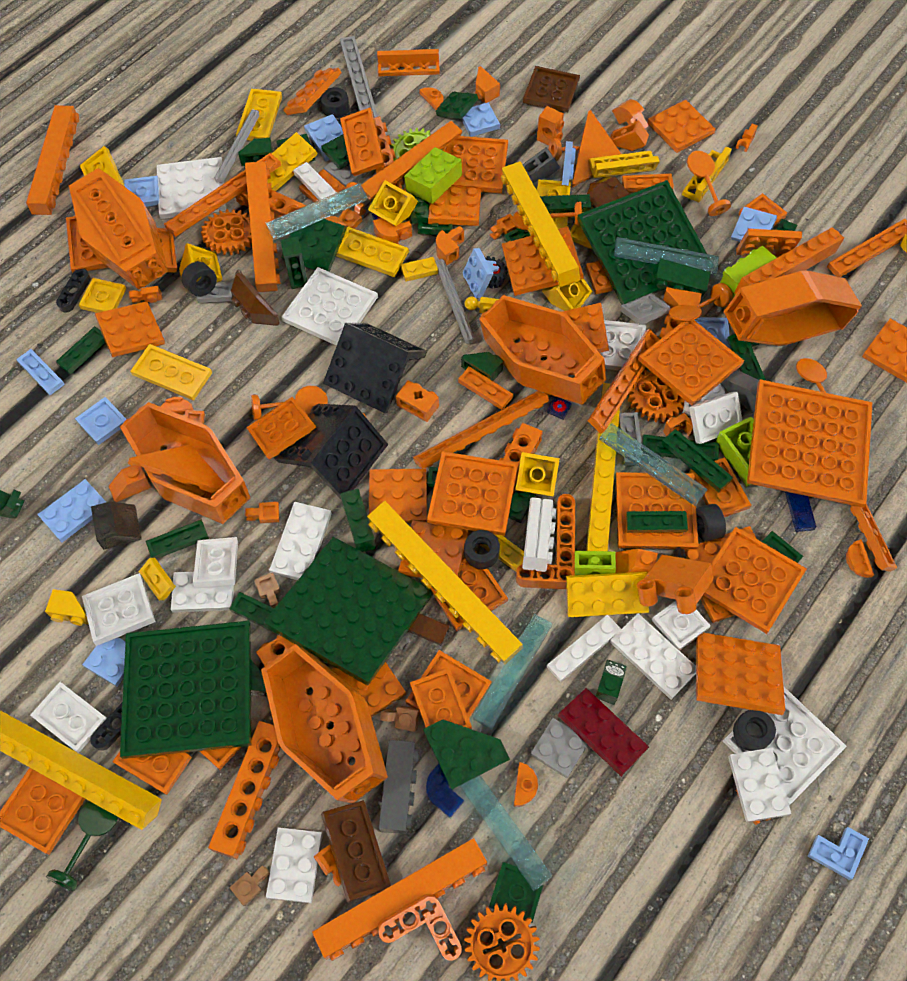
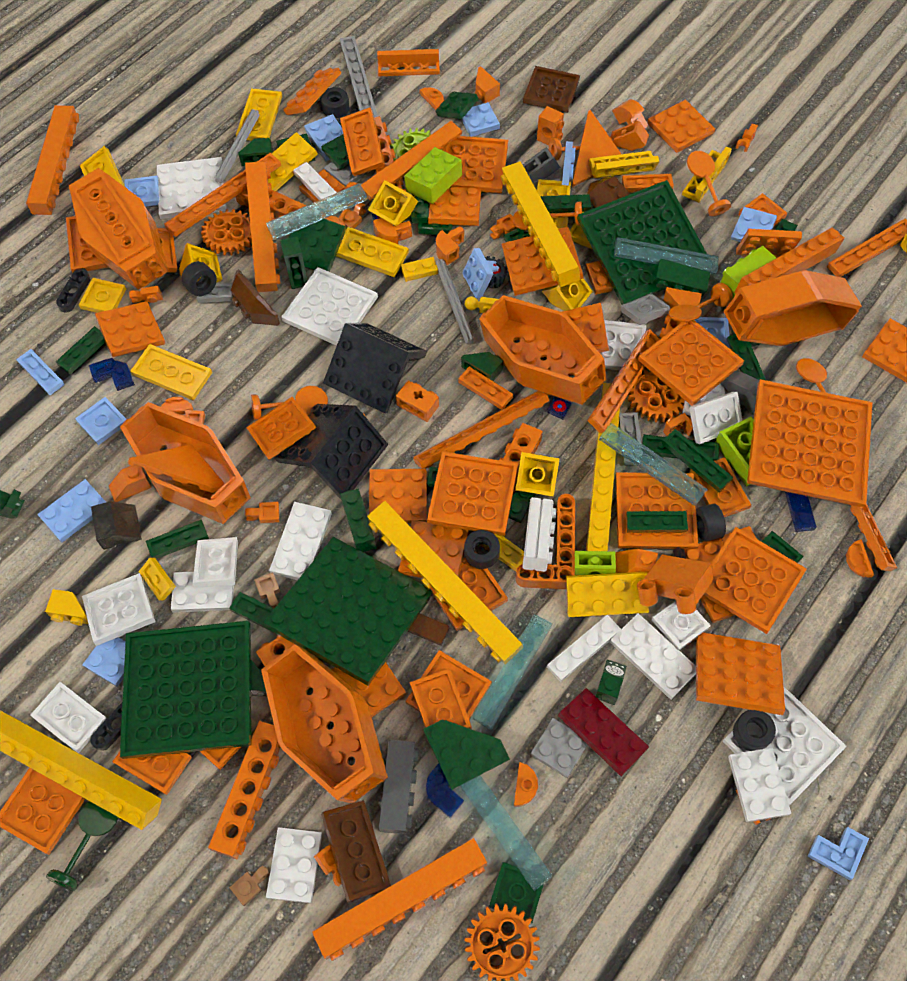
(112, 368): none -> clear blue plate
(404, 718): medium nougat plate -> none
(429, 918): orange beam -> none

